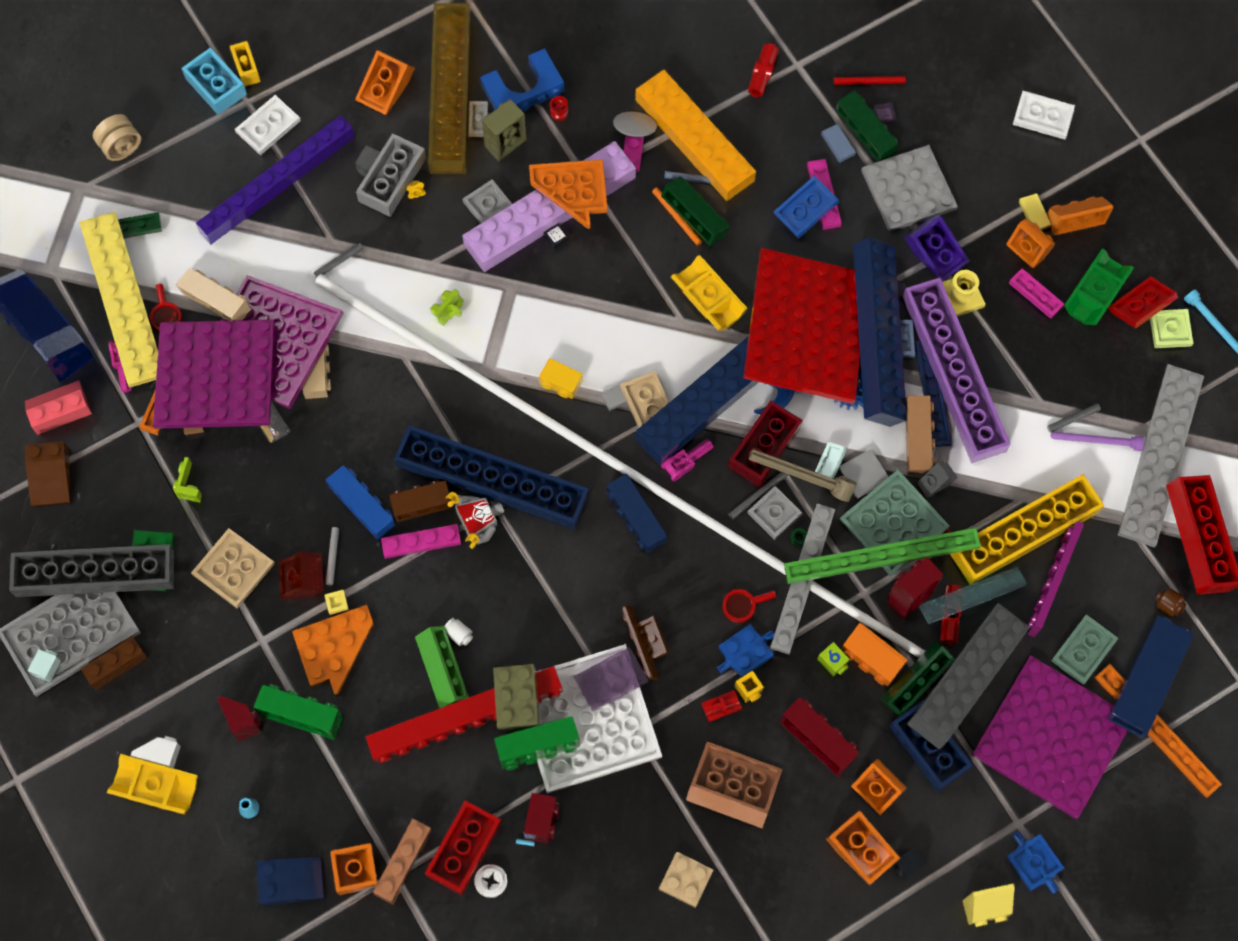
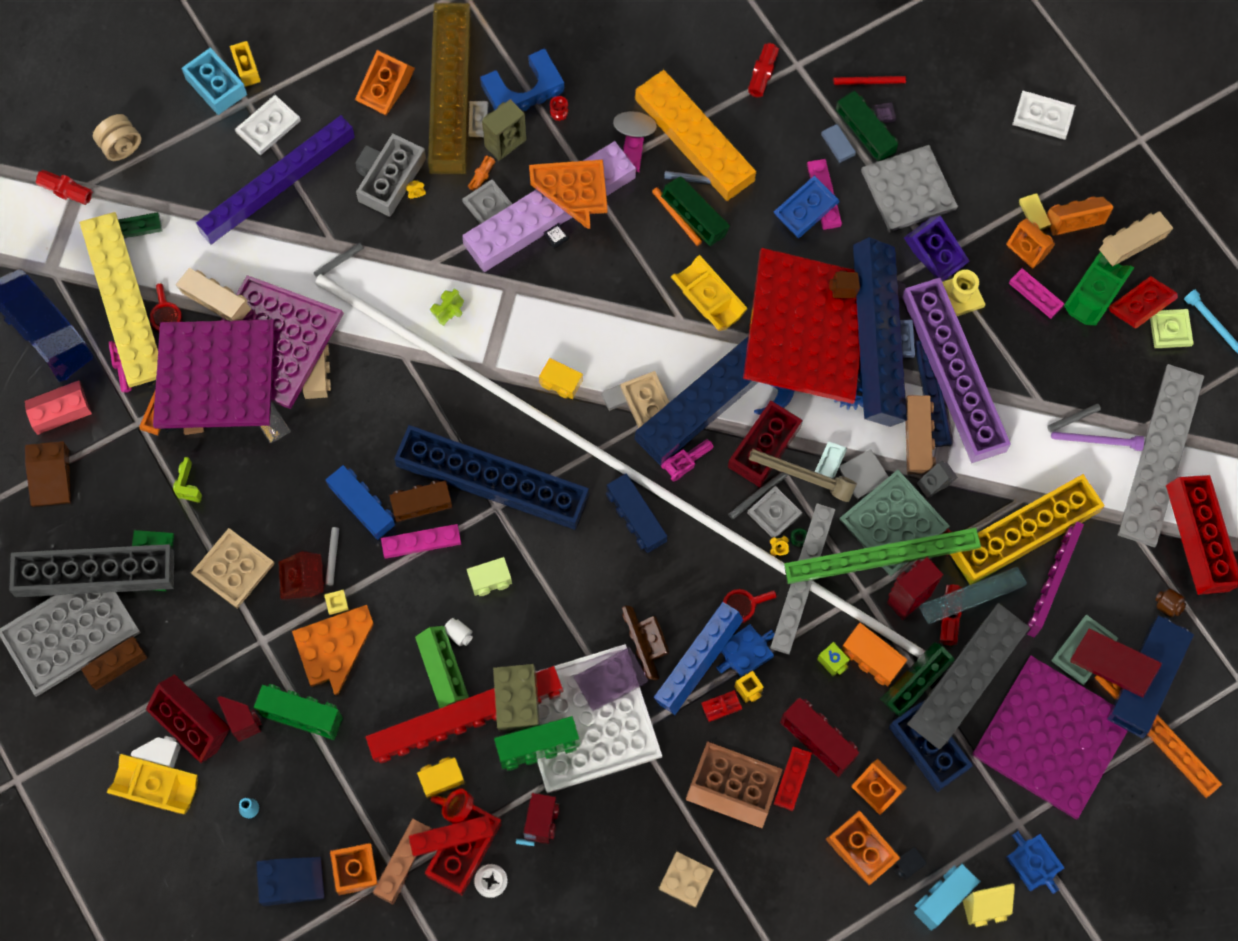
(44, 665): light aqua brick -> none
(64, 187): none -> red piece
(187, 718): none -> dark red brick
(440, 777): none -> yellow brick
(450, 836): none -> red plate
(456, 806): none -> red piece
(476, 517): torso -> none
(481, 173): none -> orange pin
(489, 577): none -> yellowish green brick
(698, 658): none -> blue brick
(783, 550): none -> yellow plate
(792, 778): none -> red plate
(844, 284): none -> reddish brown brick
(945, 896): none -> medium azure brick
(1116, 662): none -> dark red tile
(1135, 238): none -> tan brick

